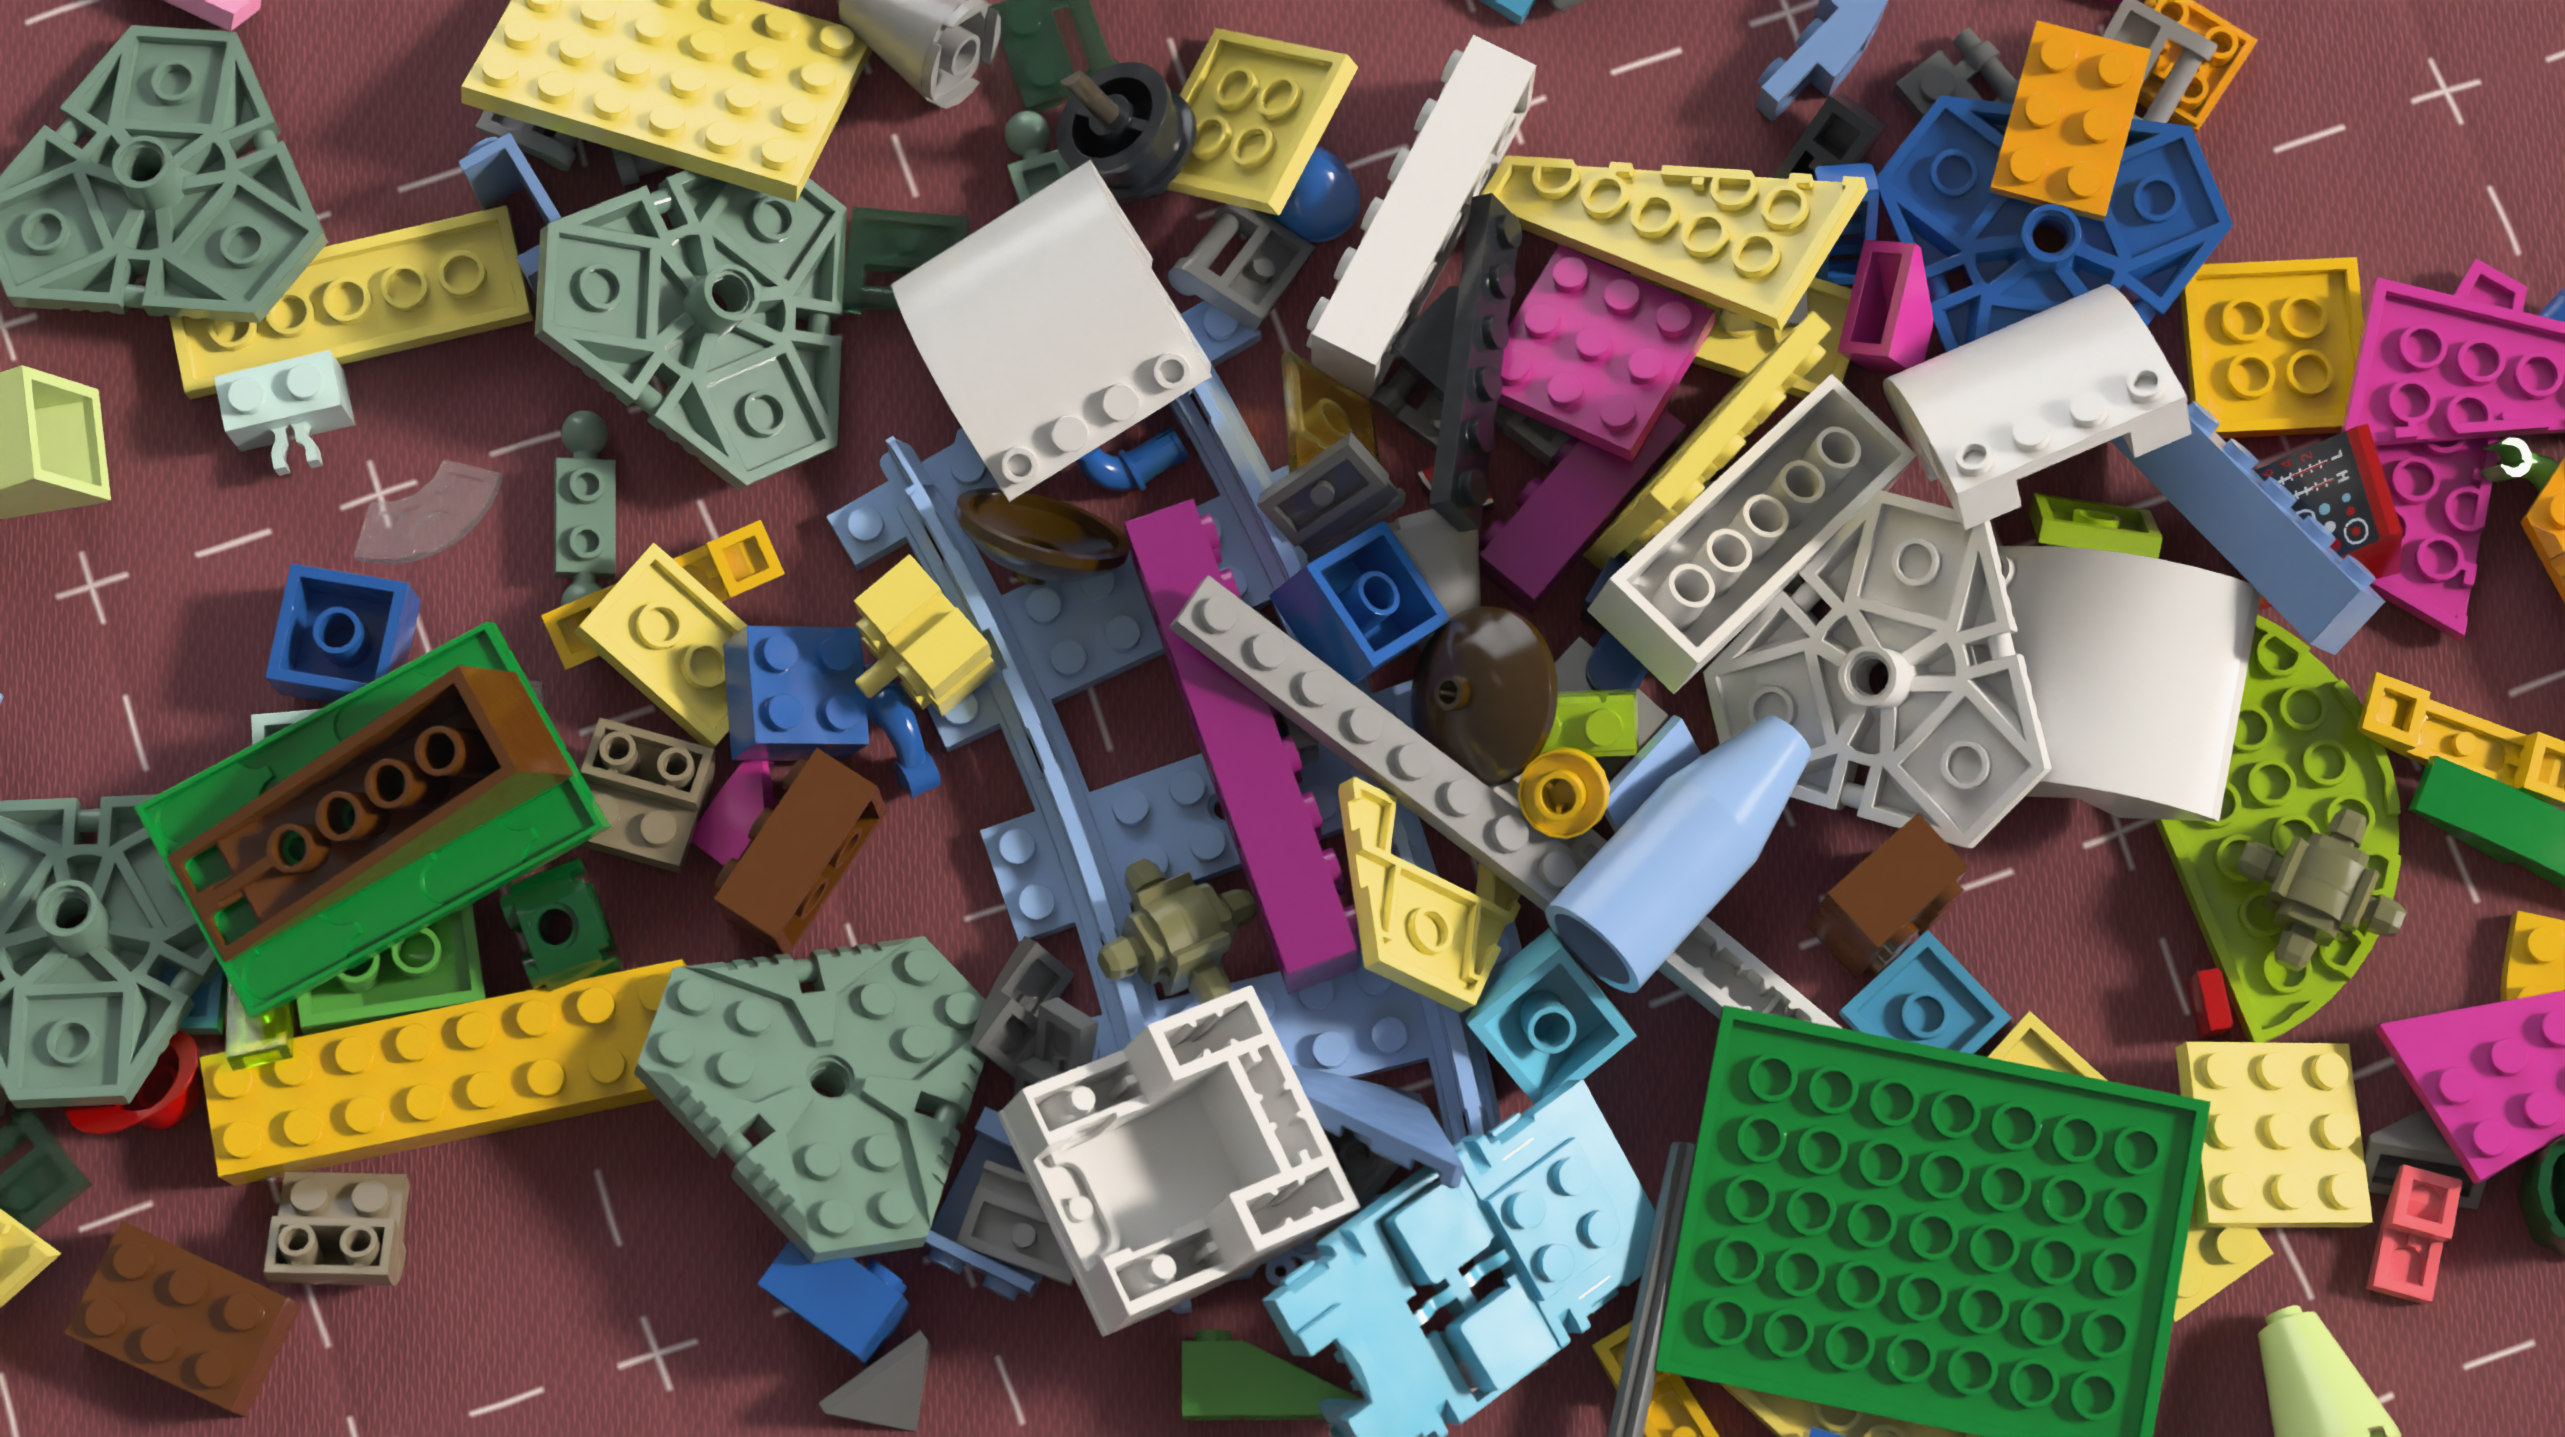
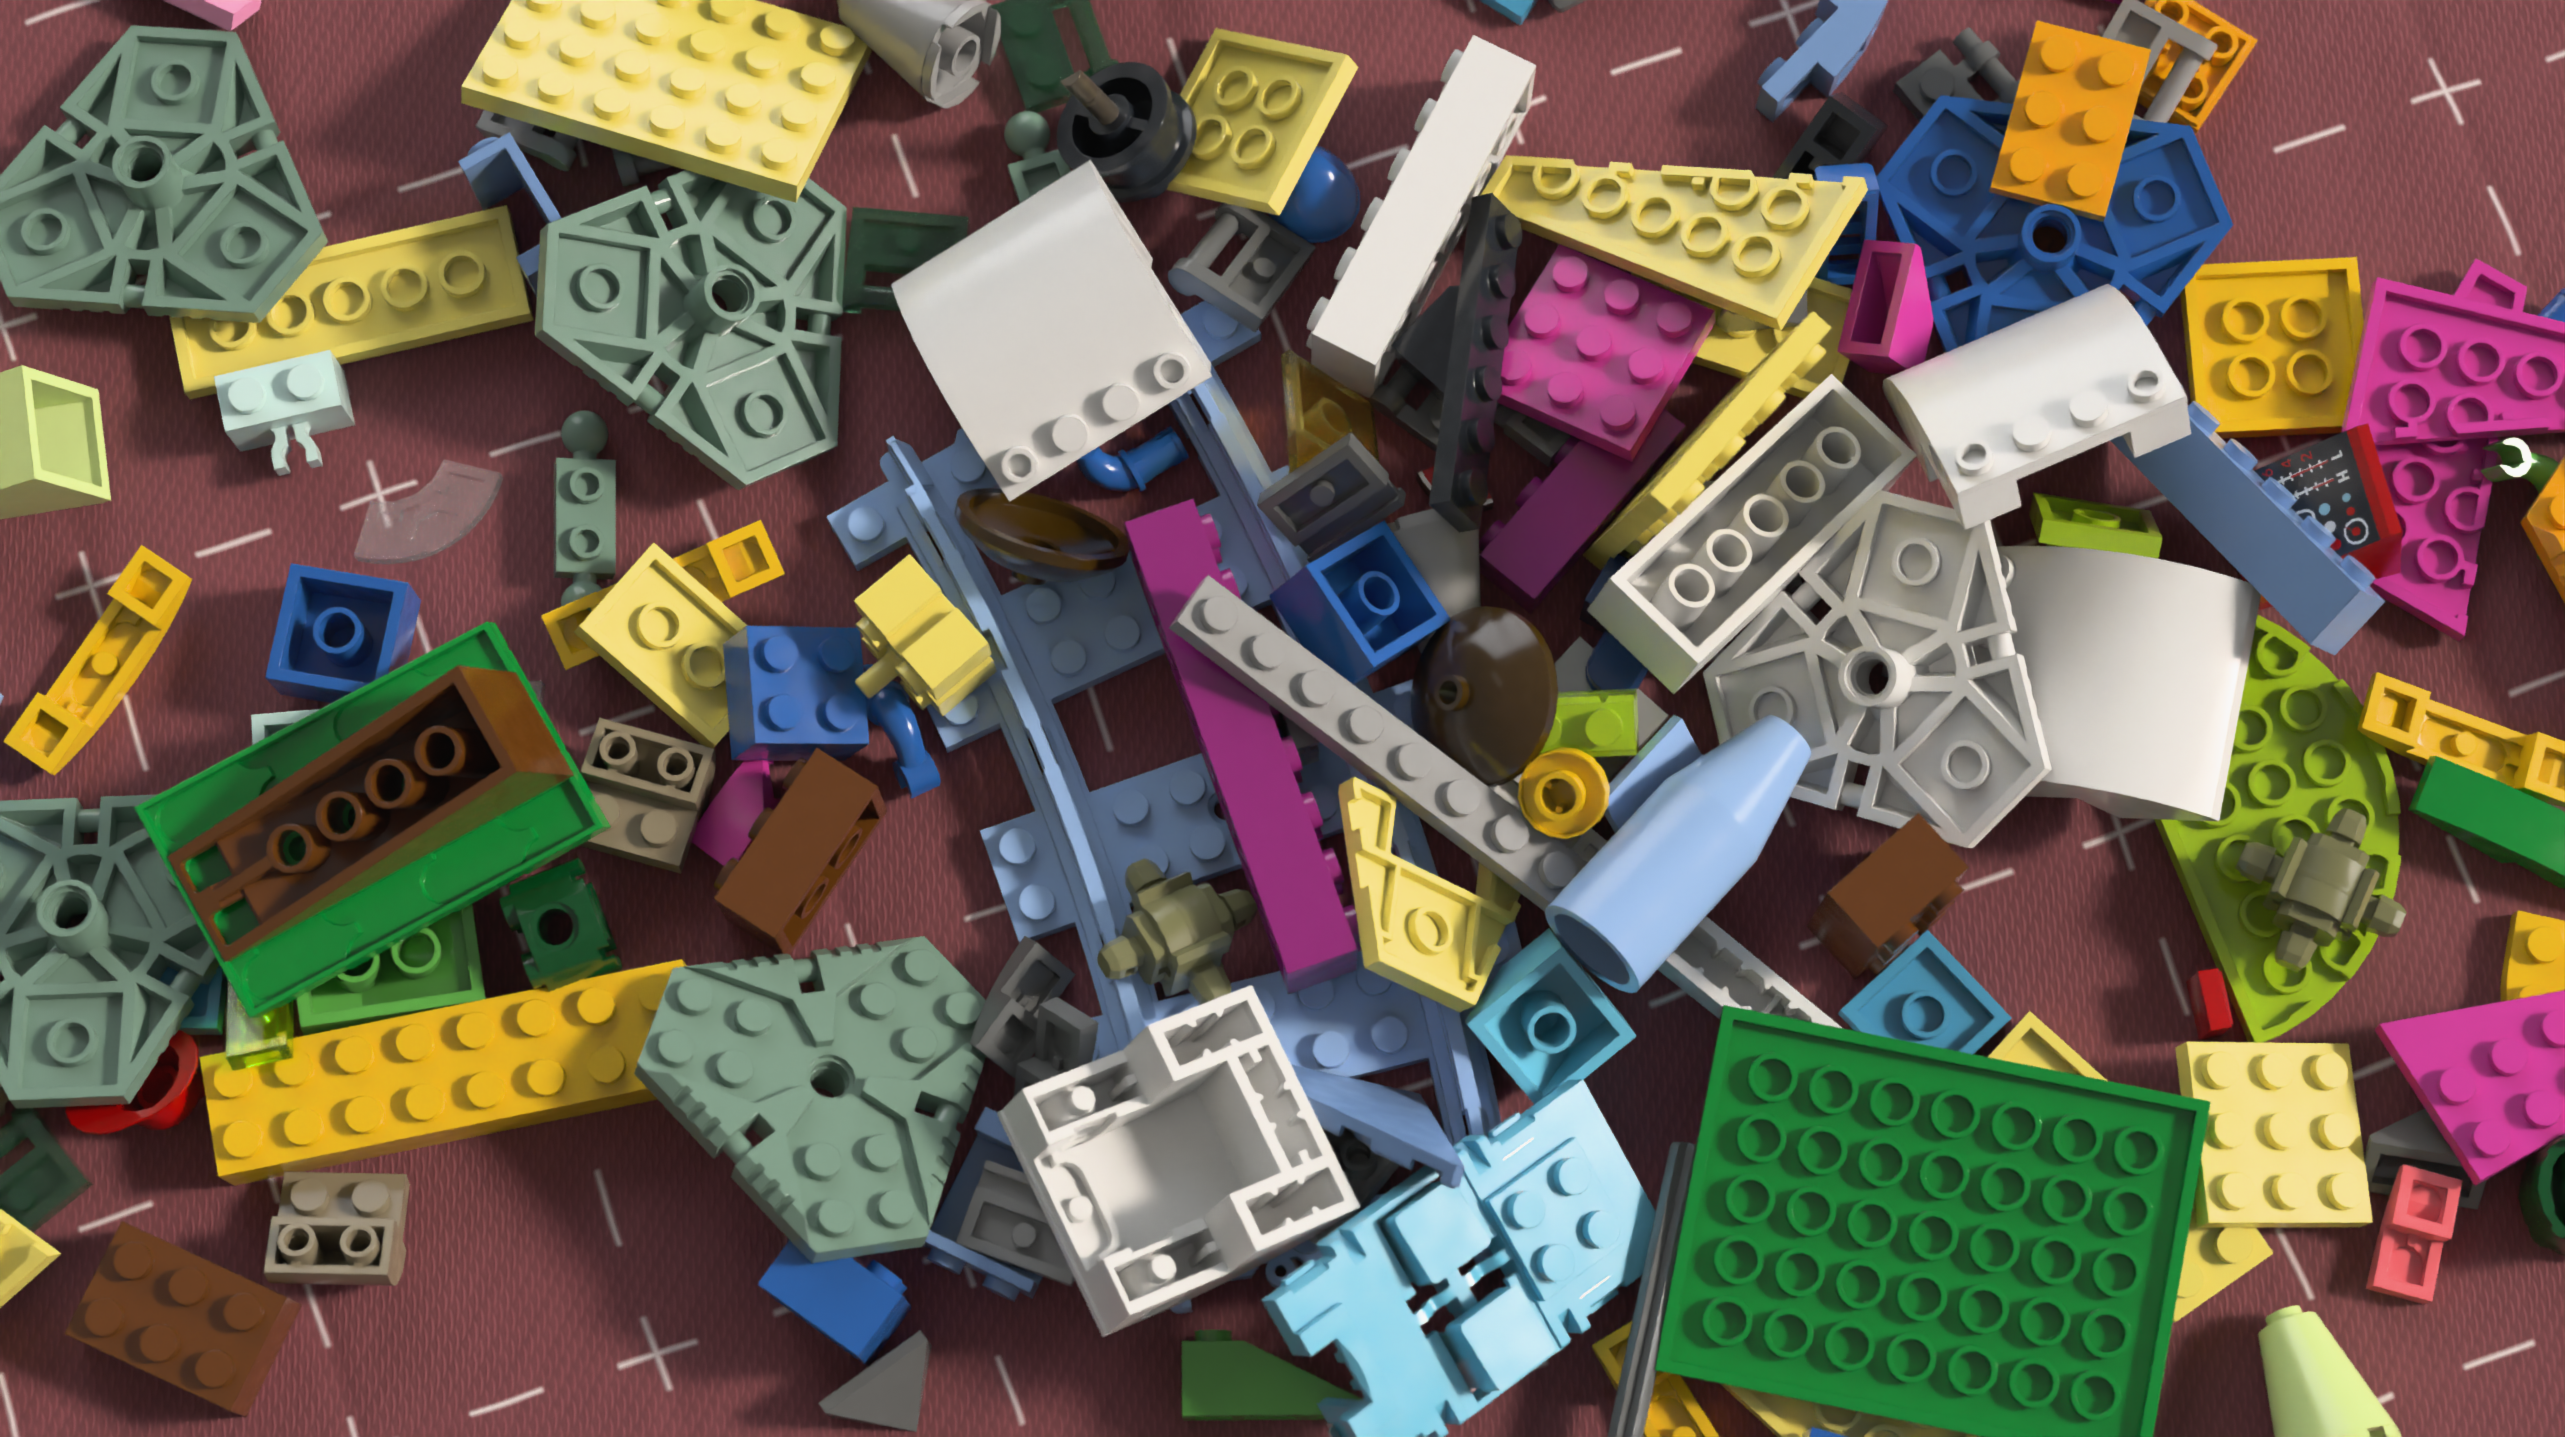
(104, 665): none -> yellow slope

